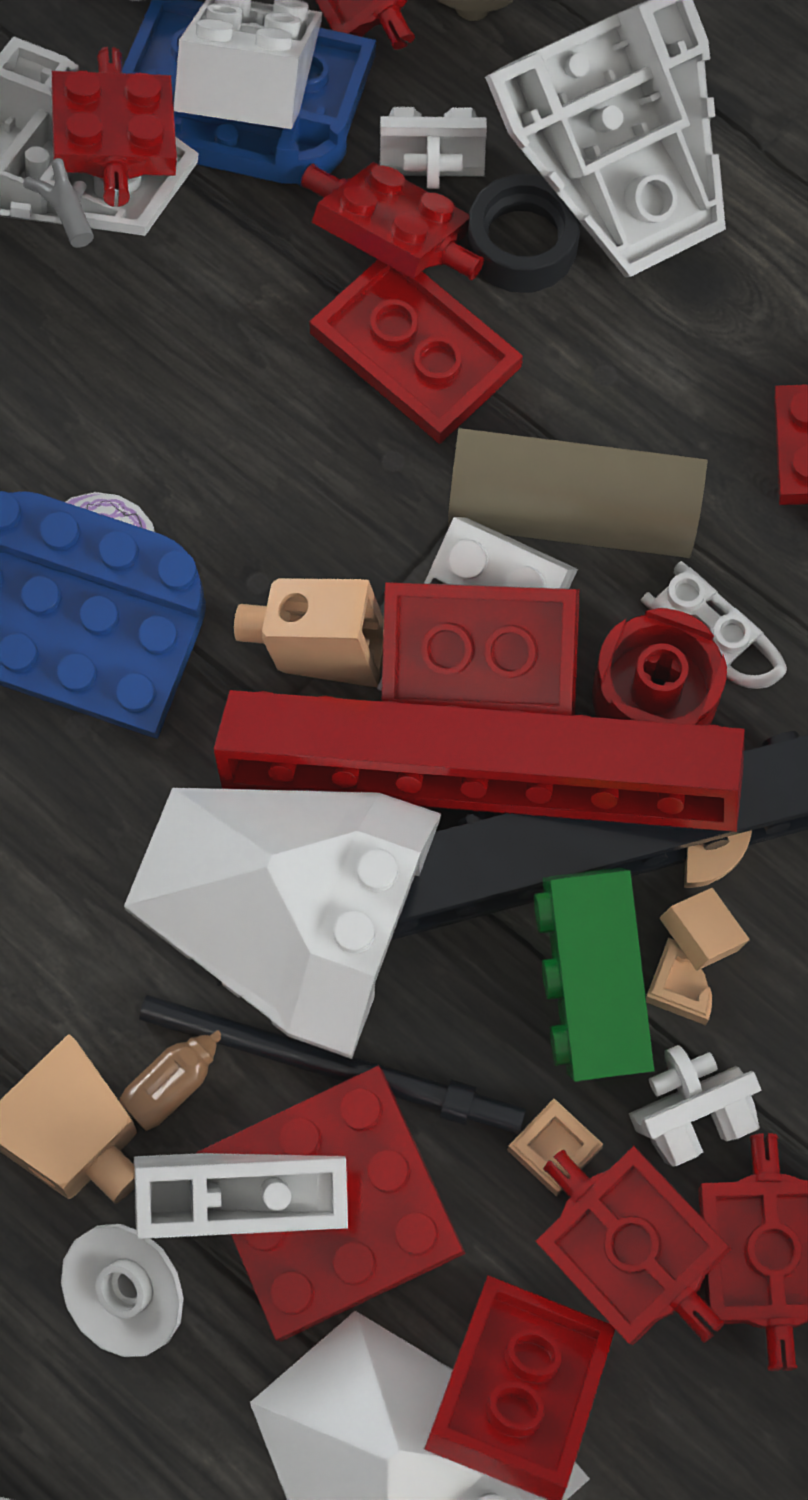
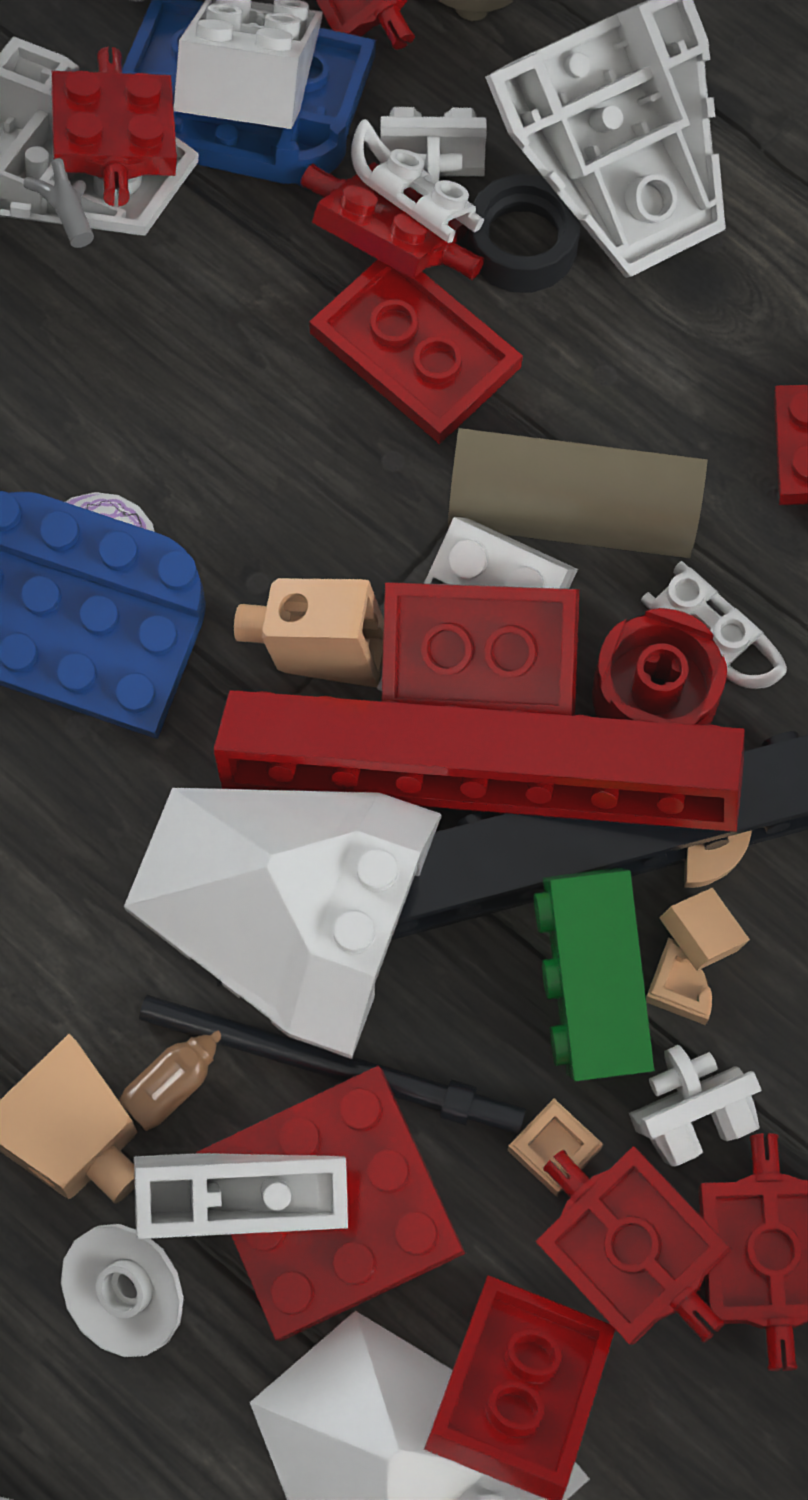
(403, 170): none -> white piece

